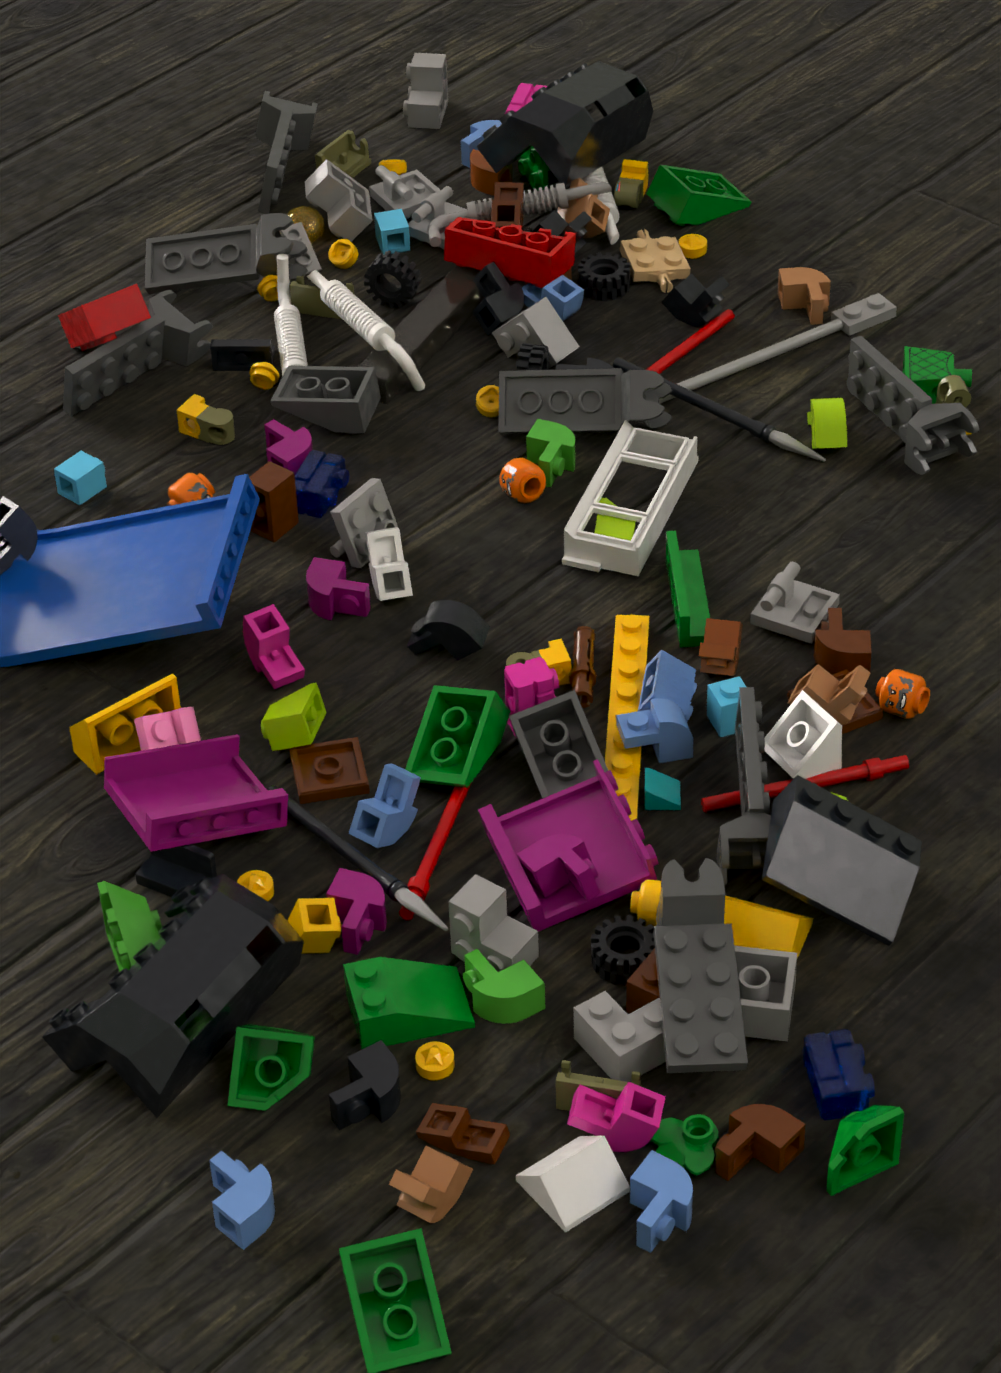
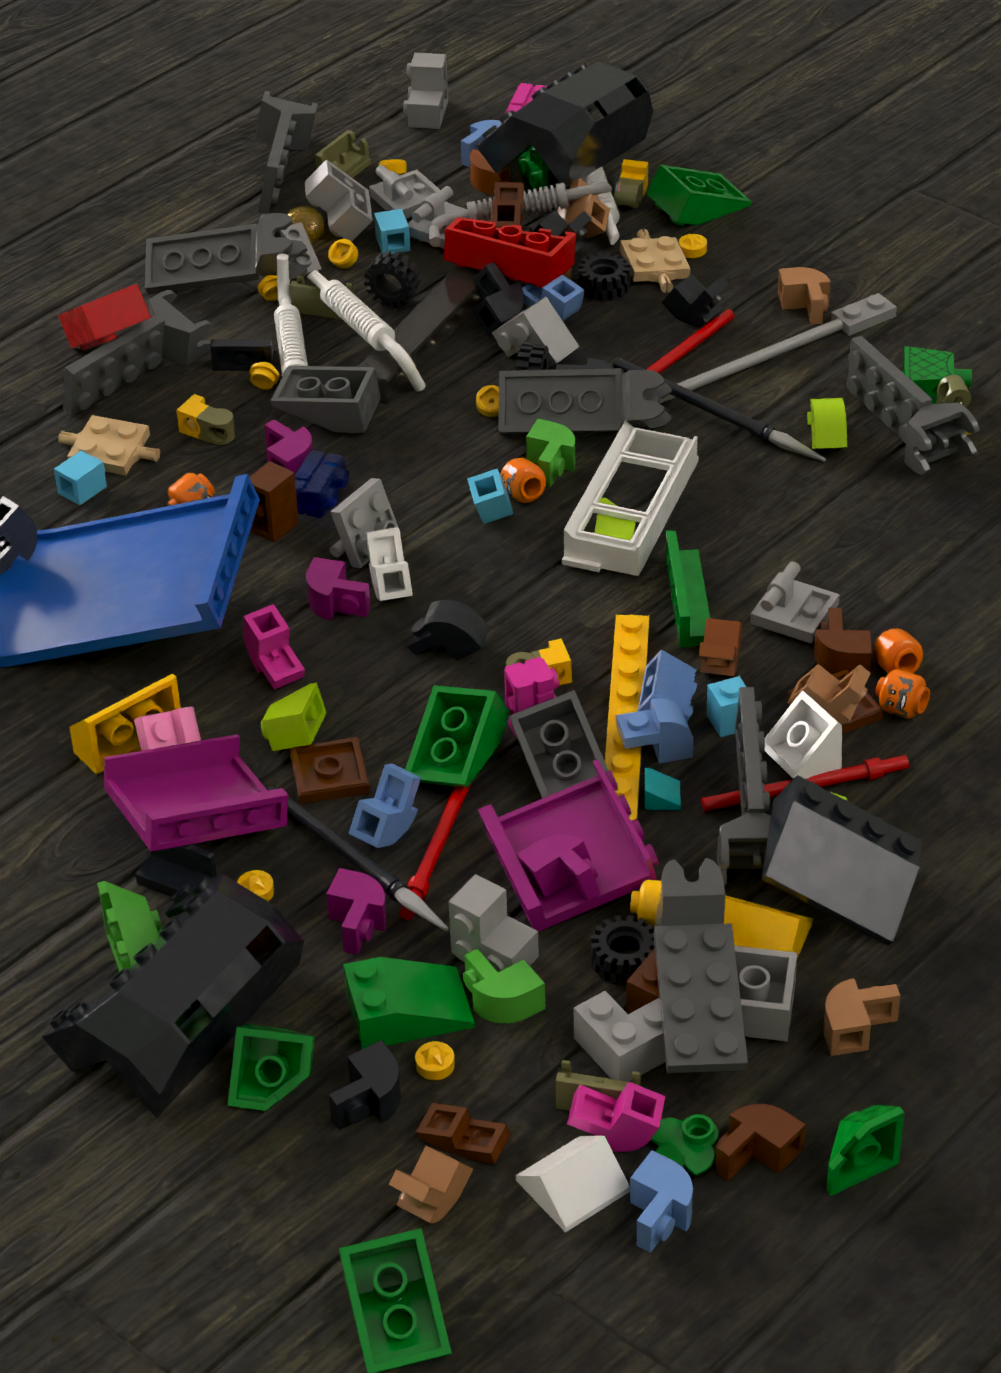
(112, 442): none -> tan plate
(246, 1202): medium blue brick -> none
(316, 923): yellow brick -> none
(490, 496): none -> medium azure brick
(583, 675): reddish brown pin -> none
(837, 1073): clear blue brick -> none
(852, 1013): none -> medium nougat brick
(897, 651): none -> orange head

